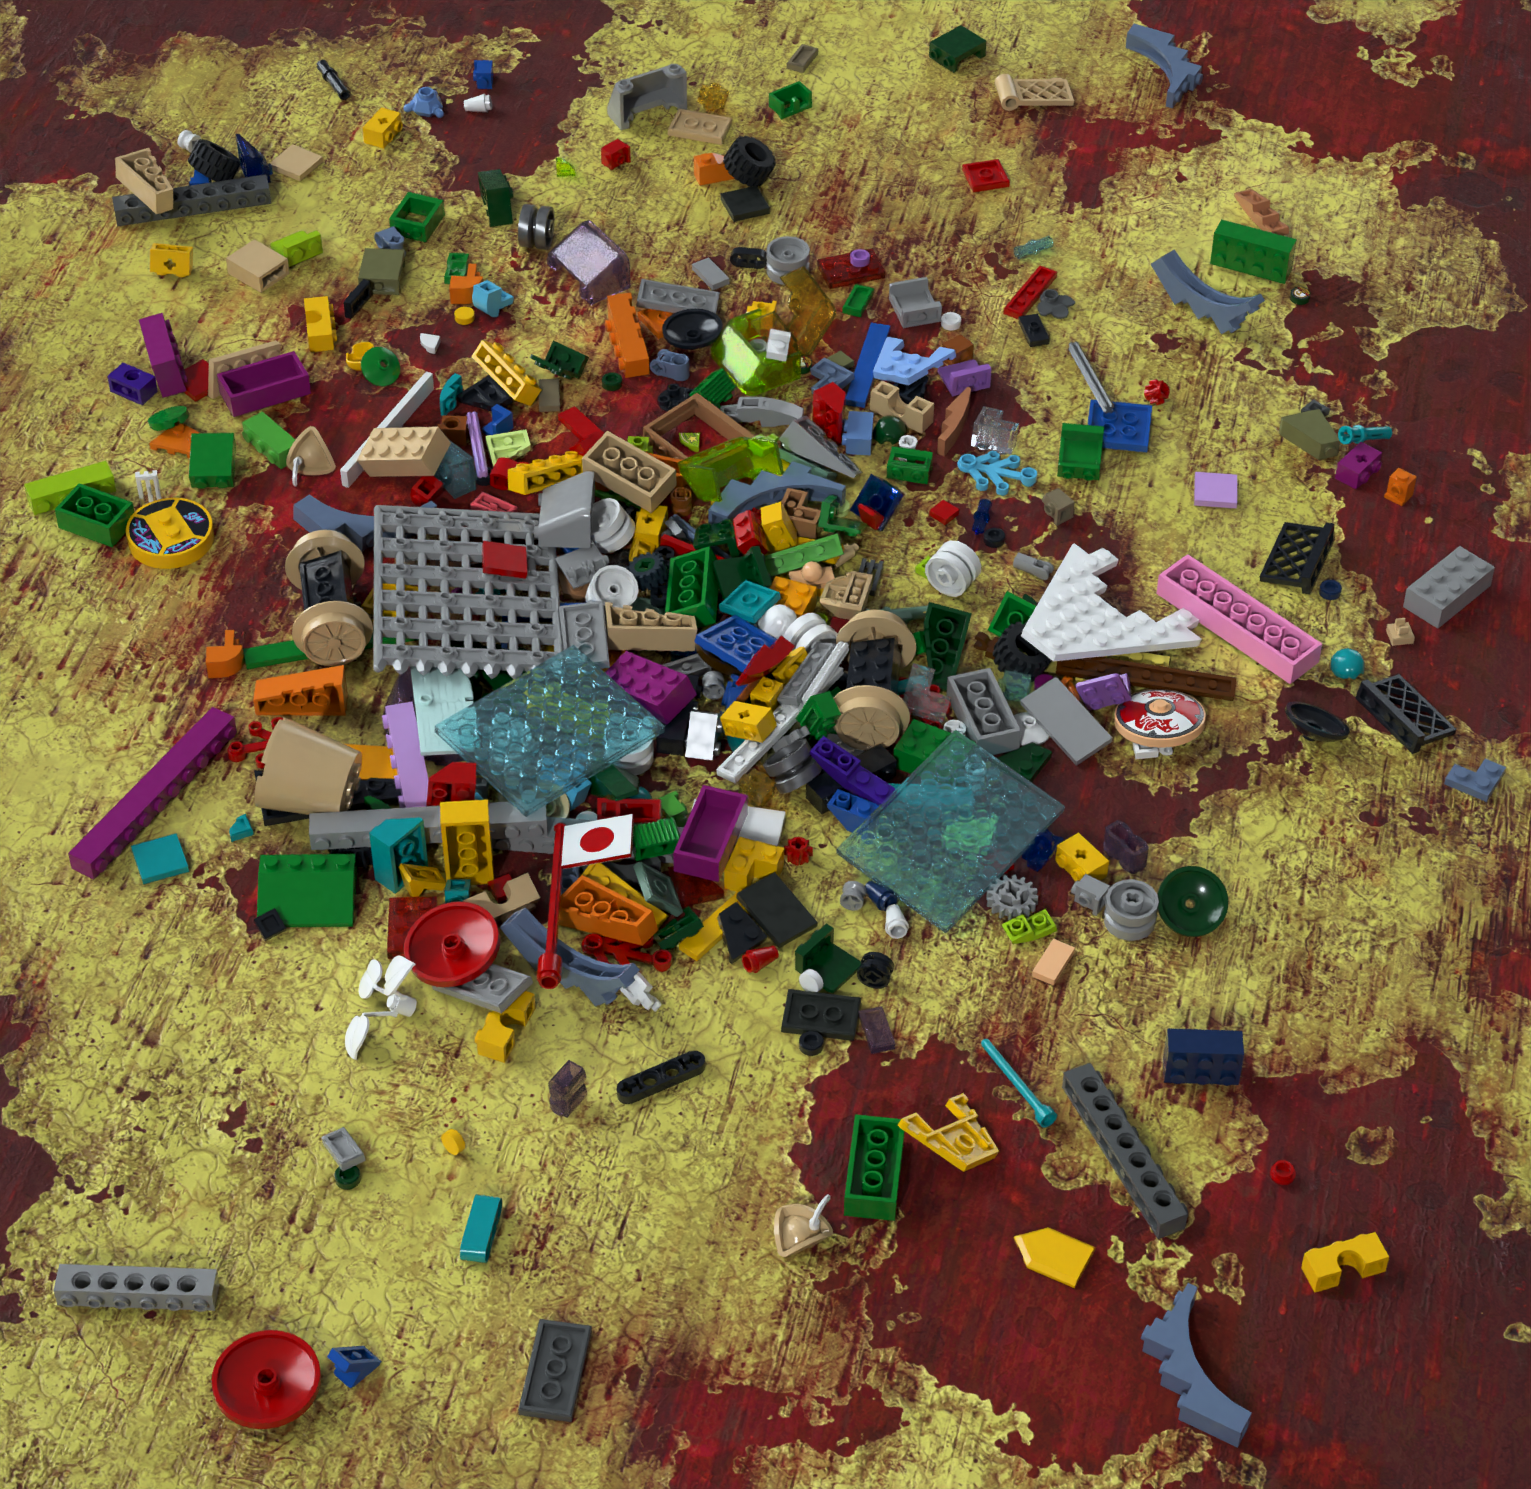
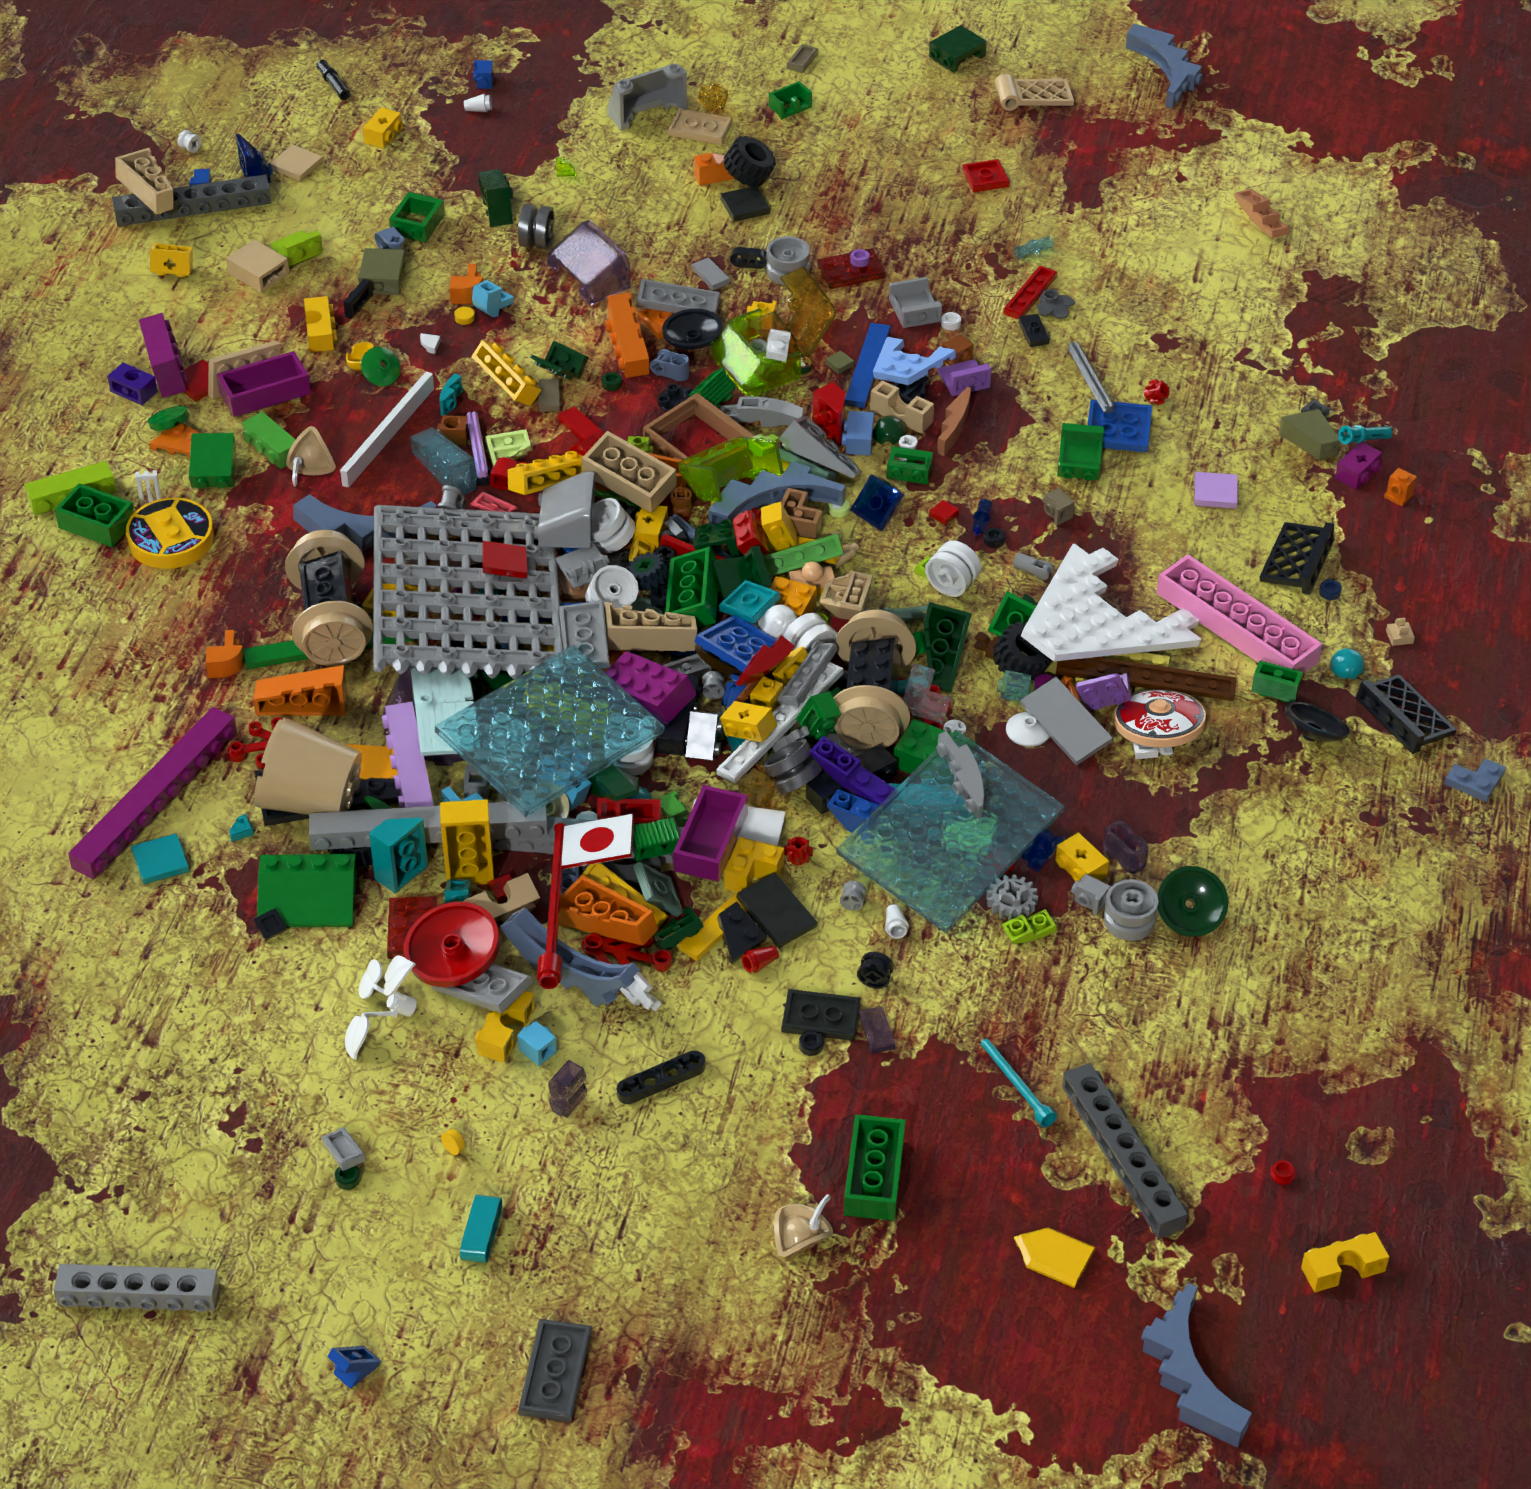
(213, 161): black tyre -> none
(266, 1379): red dish -> none
(403, 451): tan brick -> none
(418, 878): yellow slope -> none
(425, 103): medium blue rock -> none
(426, 490): red brick -> none
(452, 498): none -> light grey piece
(452, 783): red slope -> none
(456, 266): green slope -> none
(485, 395): black wing -> none
(501, 421): blue panel -> none
(537, 1043): none -> medium azure brick
(615, 154): red brick -> none
(690, 440): lime tile -> none
(693, 889): clear red wing -> none
(811, 981): white tile -> none
(826, 671): white axle -> none
(826, 958): dark green bracket -> none
(830, 372): sand blue plate -> none
(830, 523): green bracket -> none
(858, 300): green tile -> none
(870, 516): red slope -> none
(872, 565): dark grey tile -> none
(880, 895): dark blue cone -> none
(960, 1142): yellow wing -> none
(966, 773): none -> light grey slope
(970, 464): medium azure plant -> none
(984, 711): light grey brick -> none
(994, 433): clear brick -> none
(1027, 760): dark green wing -> none
(1053, 962): light nougat tile -> none
(1203, 1056): dark blue brick -> none
(1204, 300): sand blue arch -> none
(1253, 251): green brick -> none
(1276, 681): none -> green brick
(1300, 295): tile -> none
(1448, 587): light grey brick -> none

